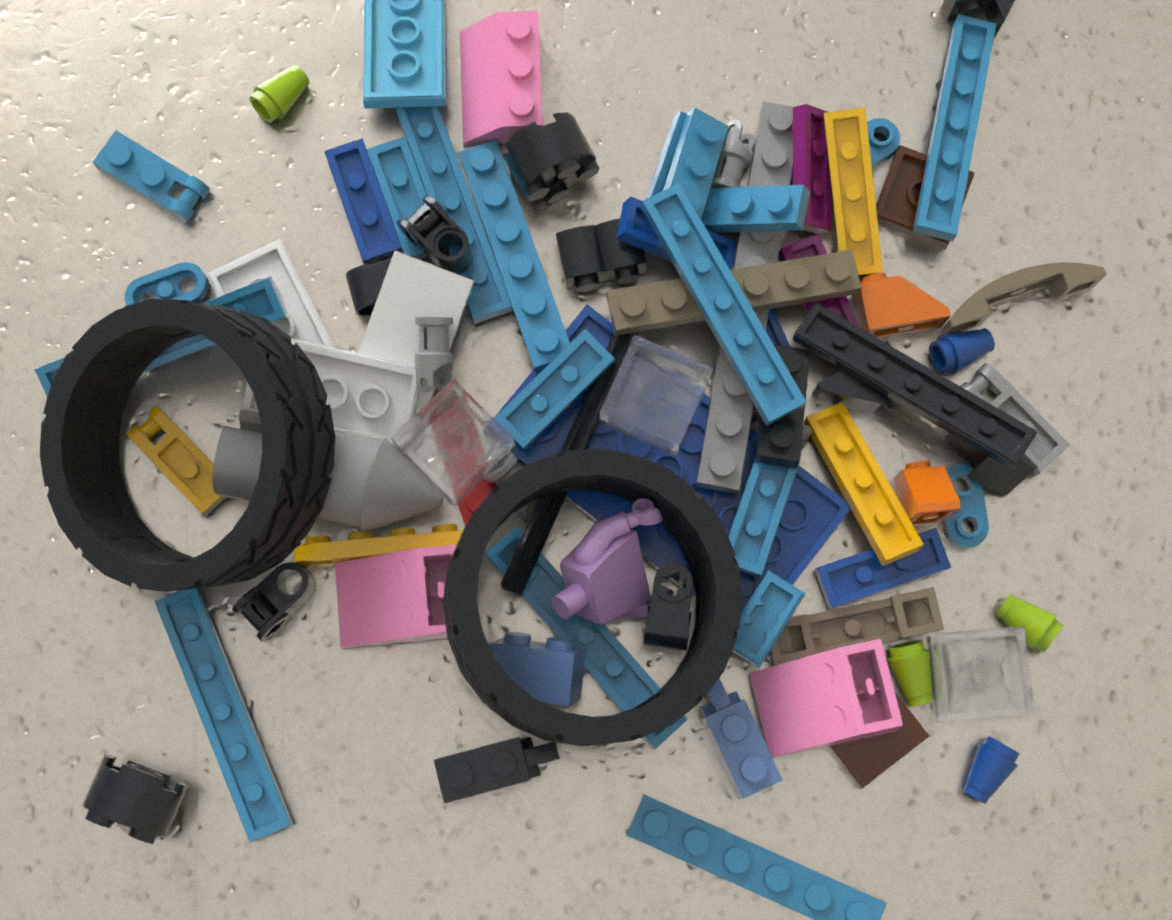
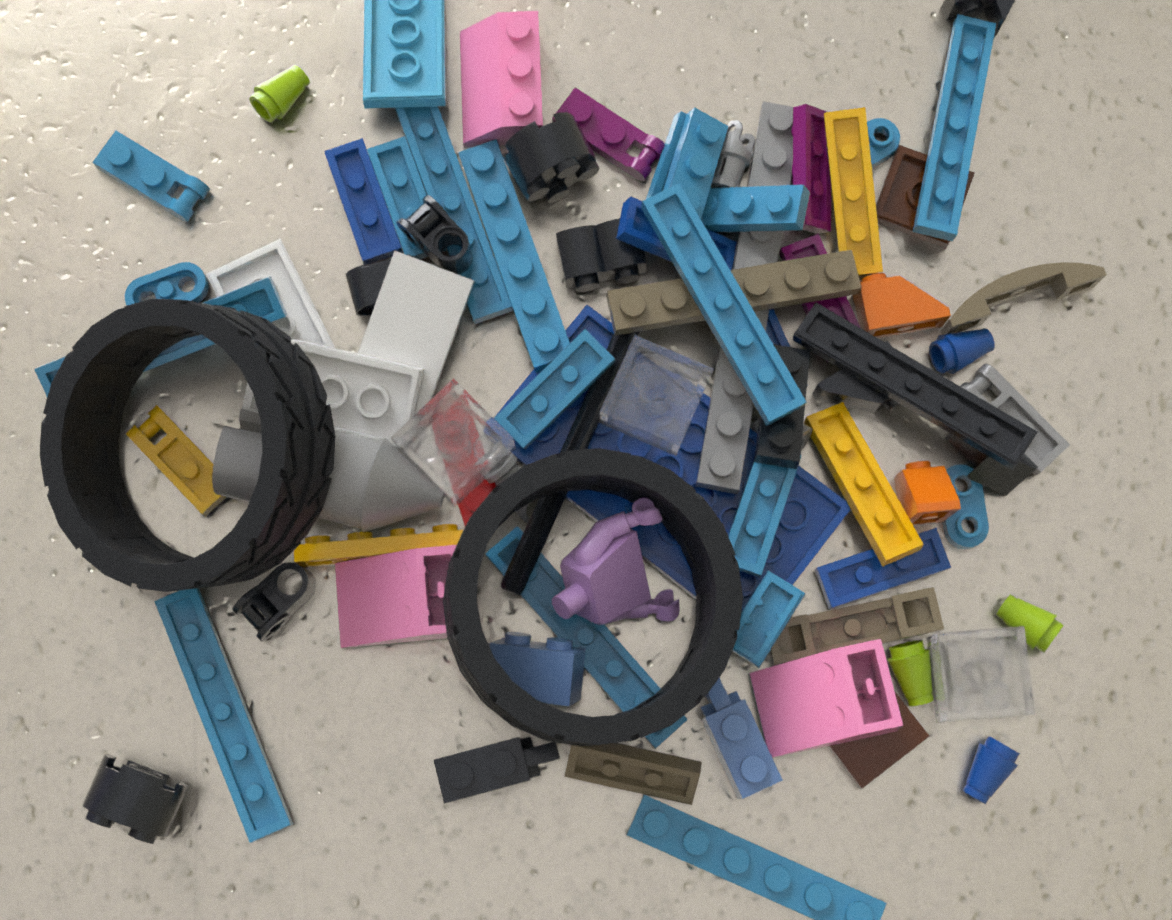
(433, 358): light grey piece -> none
(612, 135): none -> magenta plate
(635, 770): none -> dark tan plate
(669, 615): black piece -> none

